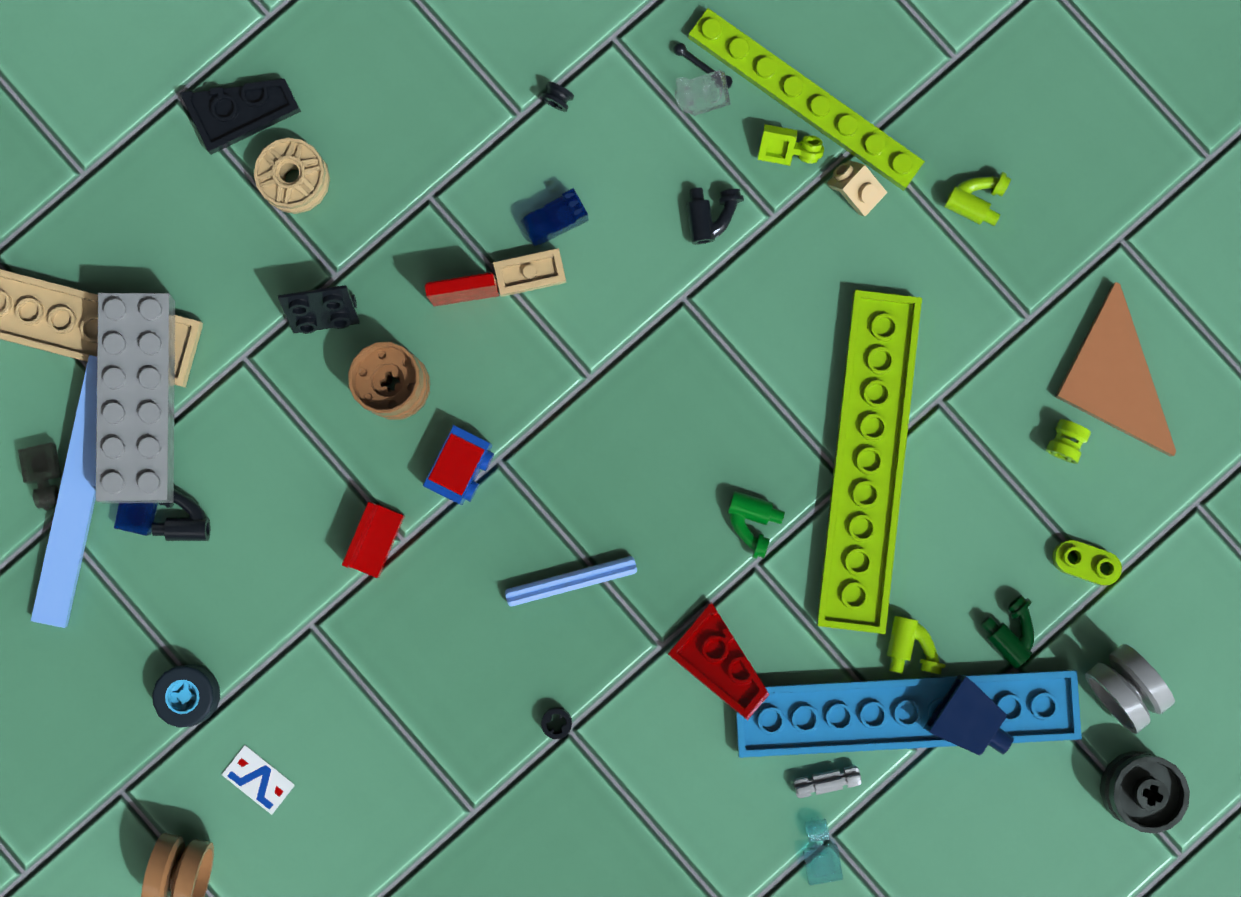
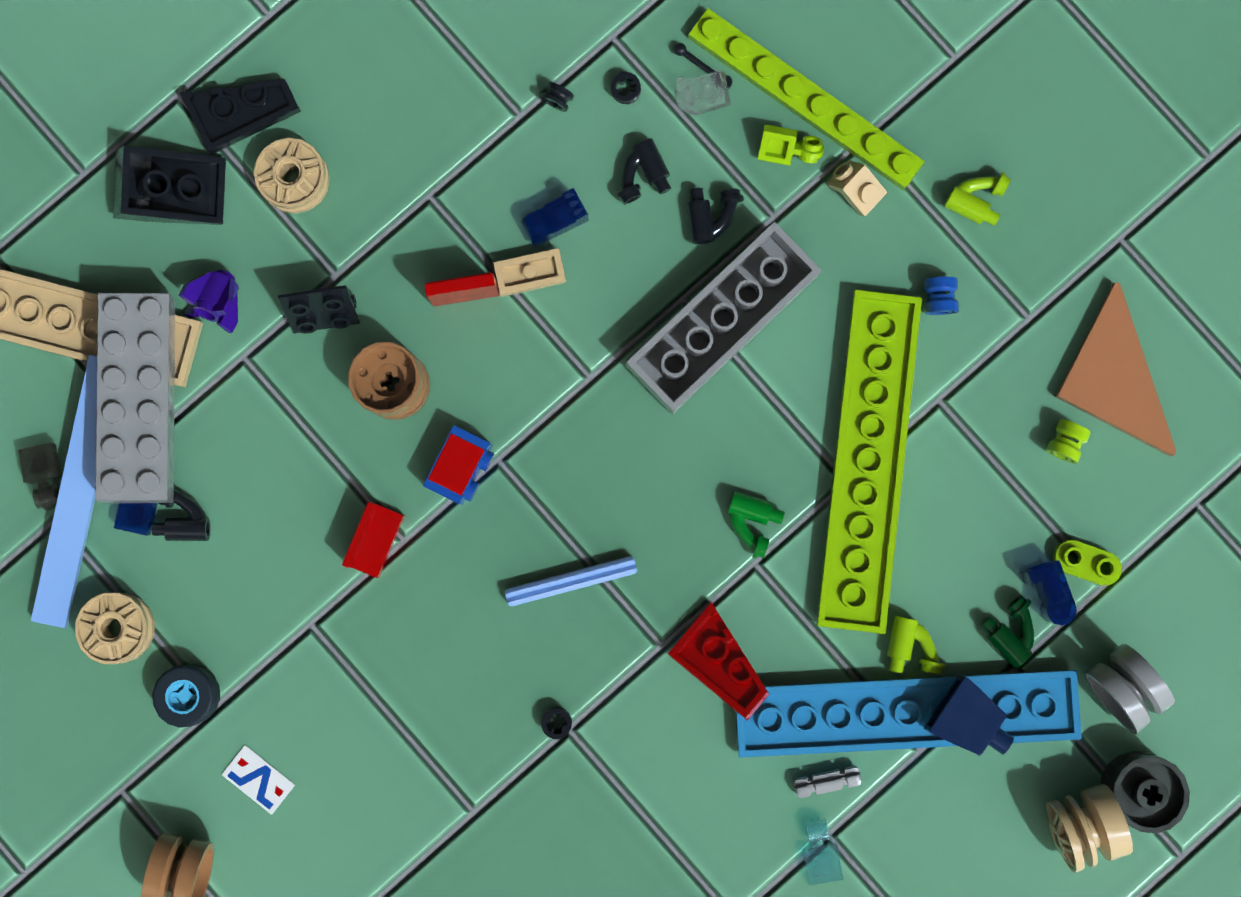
(94, 633): none -> tan wheel
(168, 186): none -> black slope
(213, 298): none -> dark purple brick
(631, 96): none -> black bush
(653, 167): none -> black plant
(723, 318): none -> light grey brick
(941, 295): none -> blue wheel
(1054, 592): none -> clear blue leg
(1093, 826): none -> tan wheel

